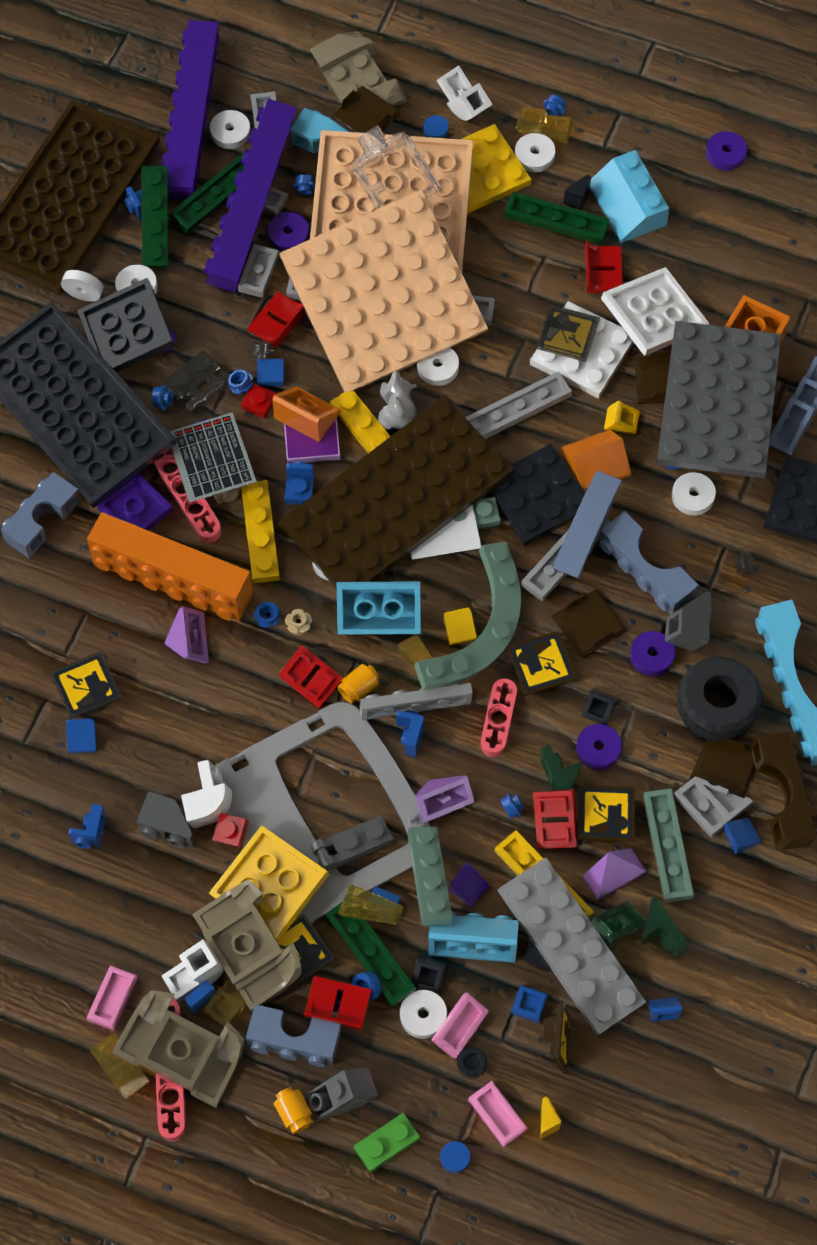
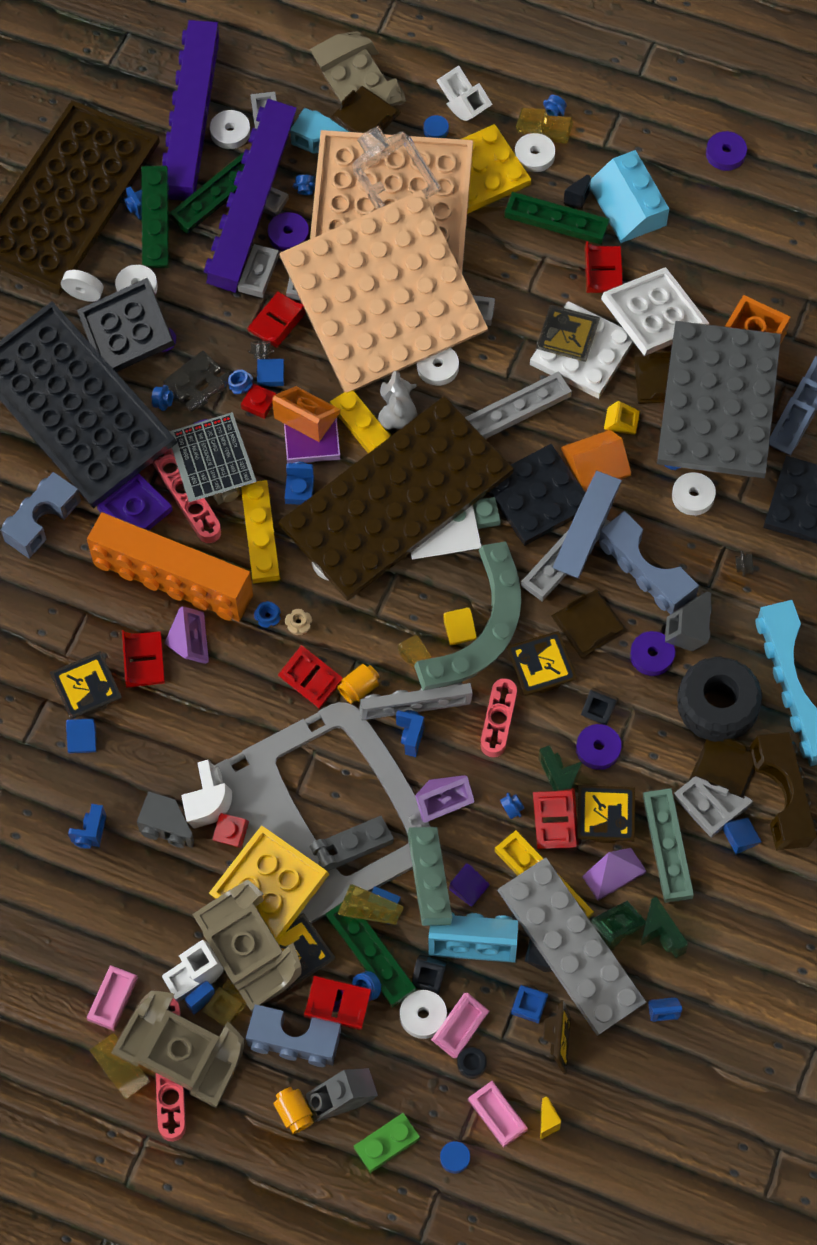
(143, 646): none -> red piece
(378, 608): medium azure slope -> none

